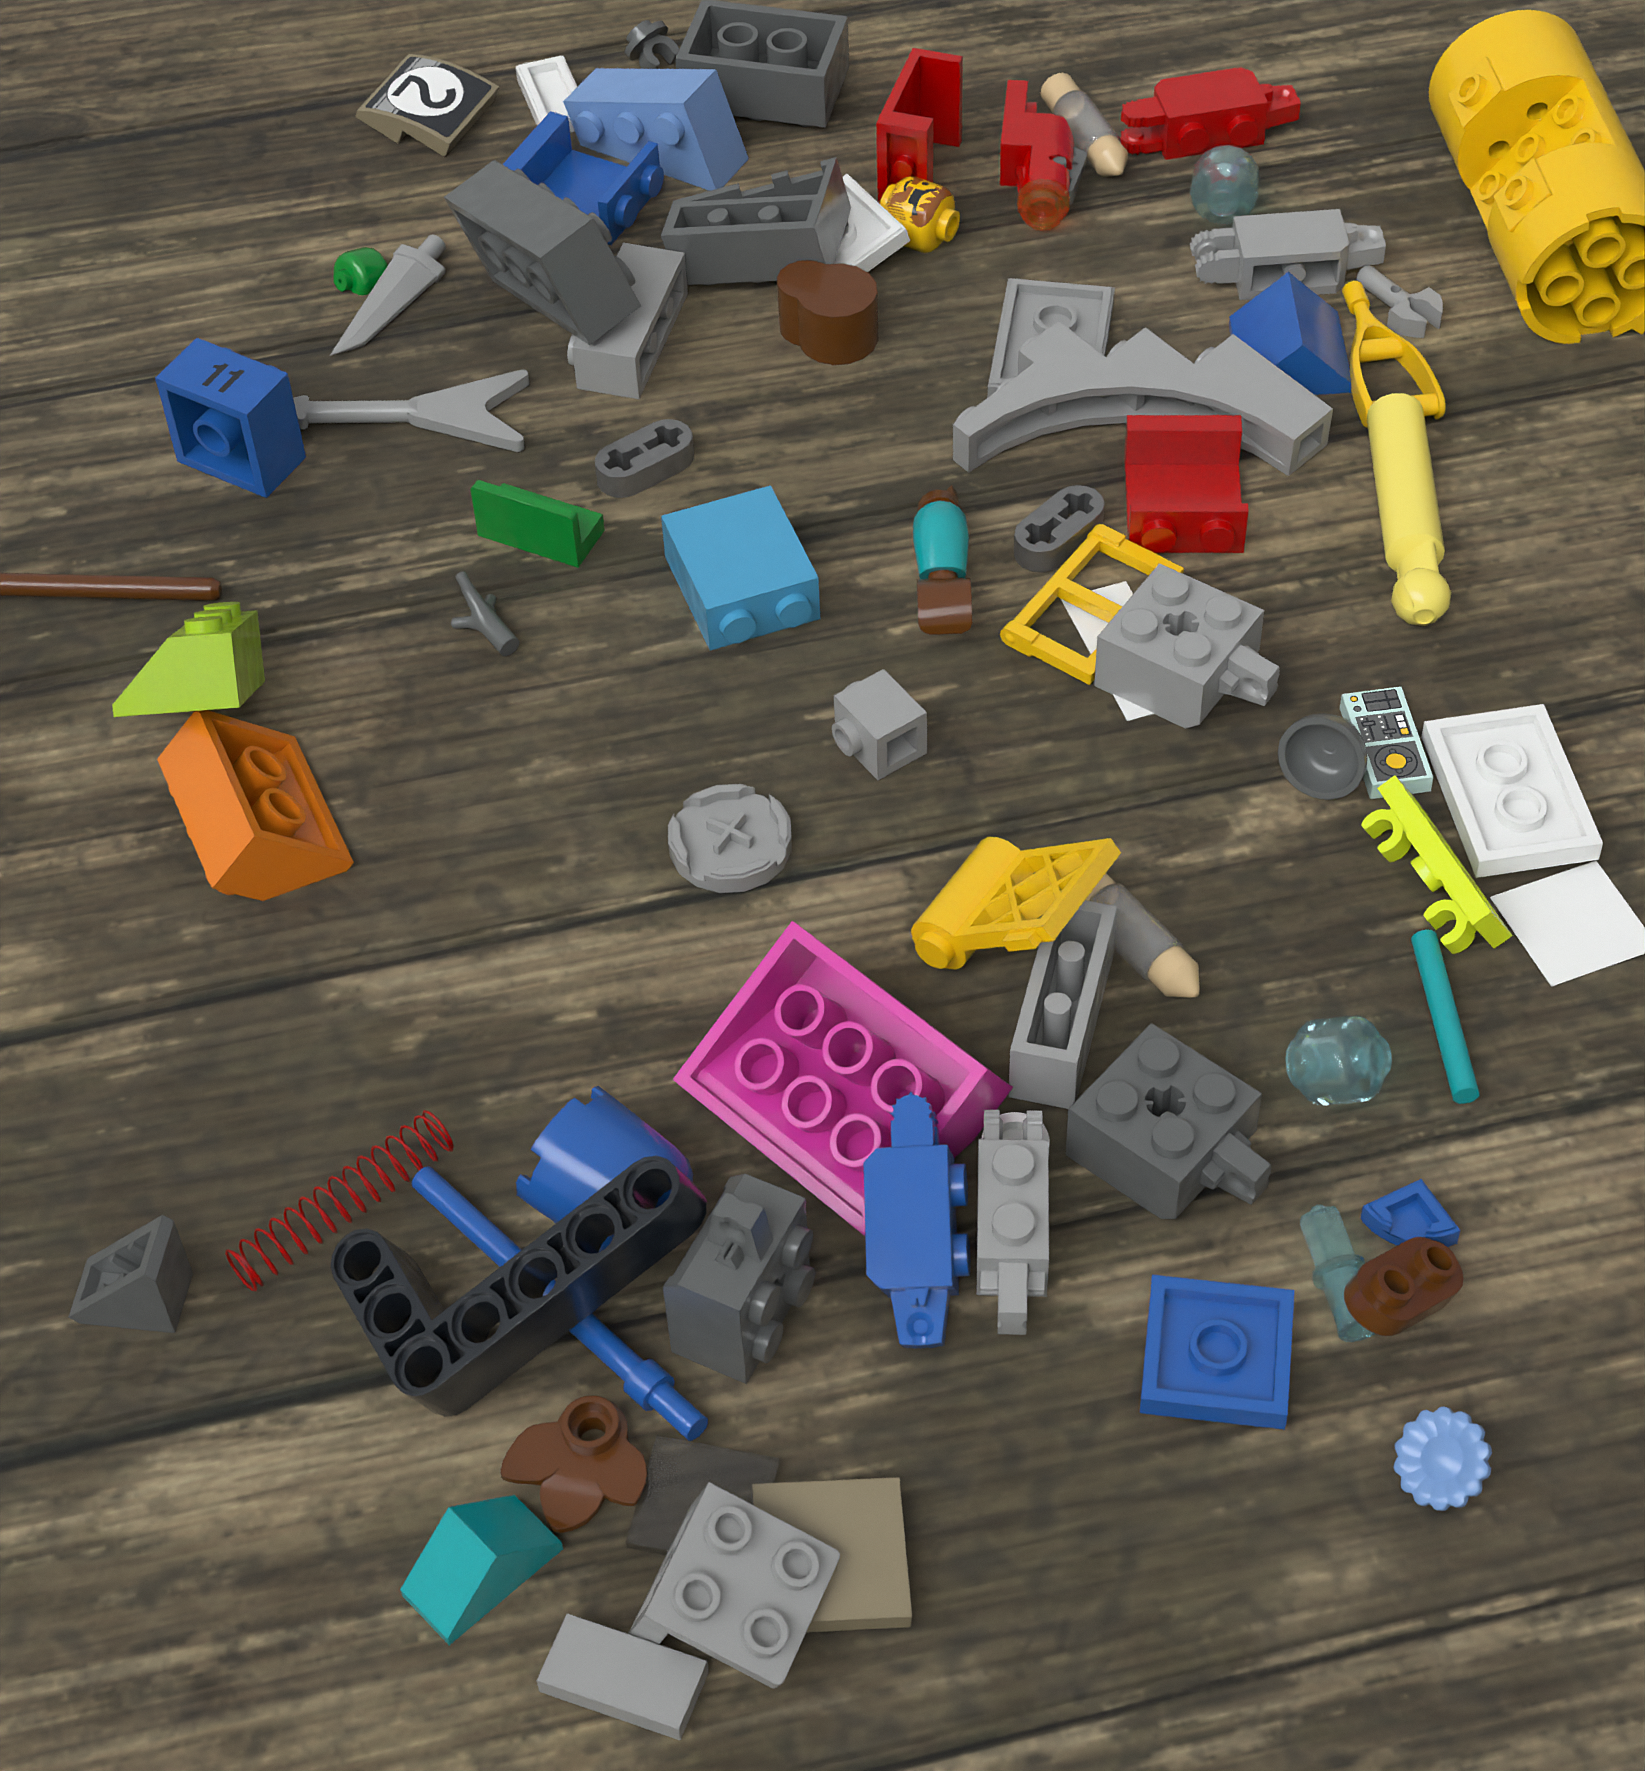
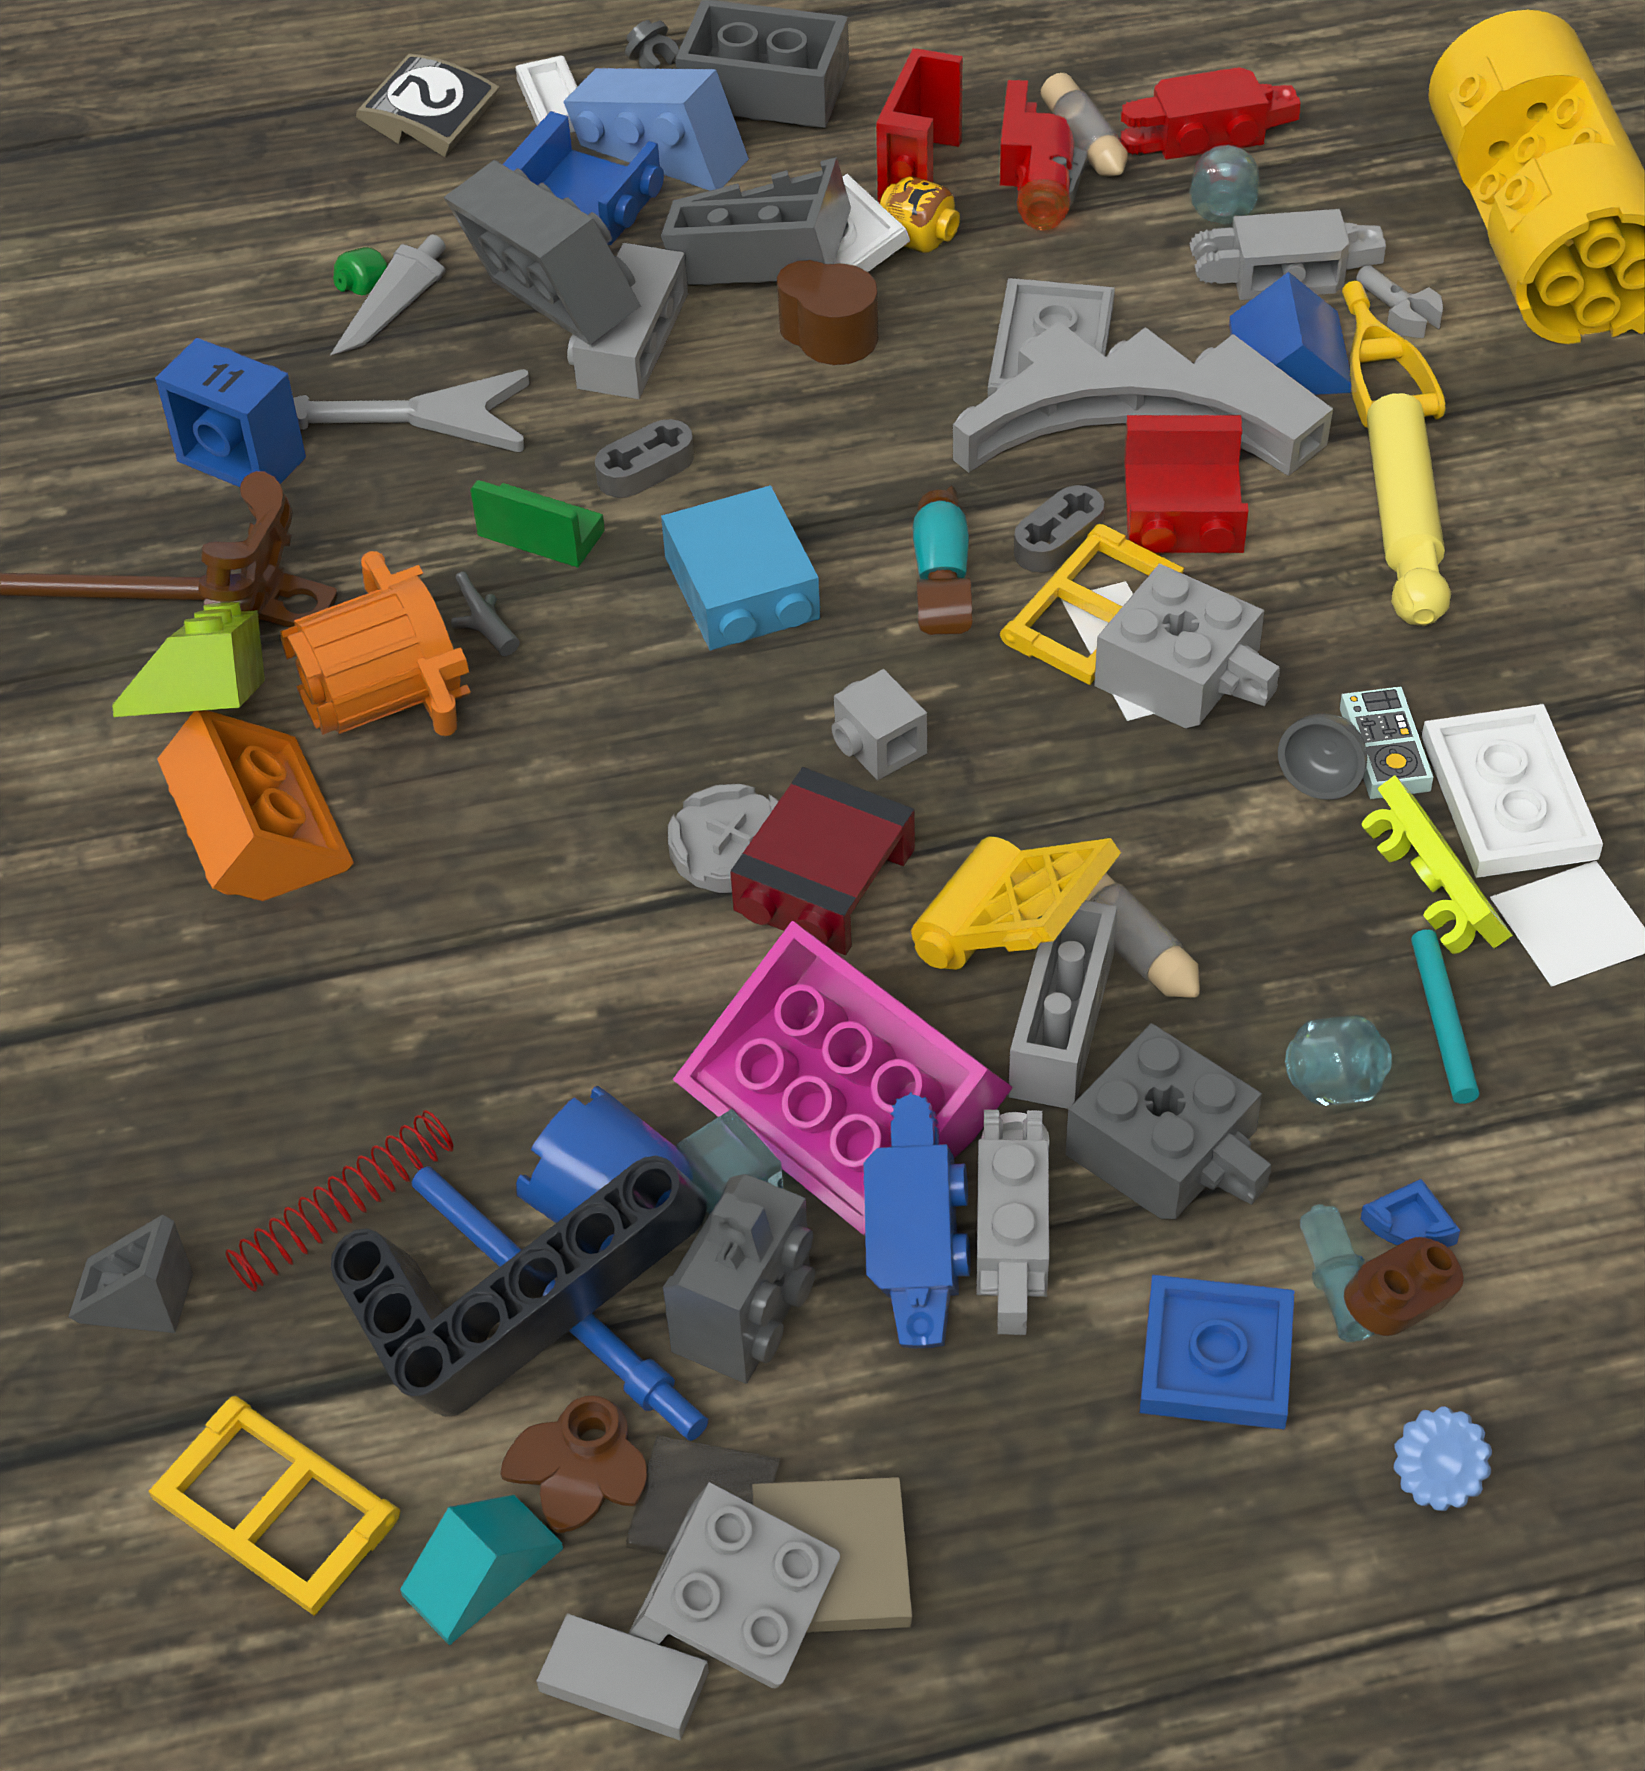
(239, 1543): none -> yellow window
(259, 559): none -> reddish brown piece
(377, 654): none -> orange container
(726, 1150): none -> clear light blue brick
(820, 856): none -> dark red panel

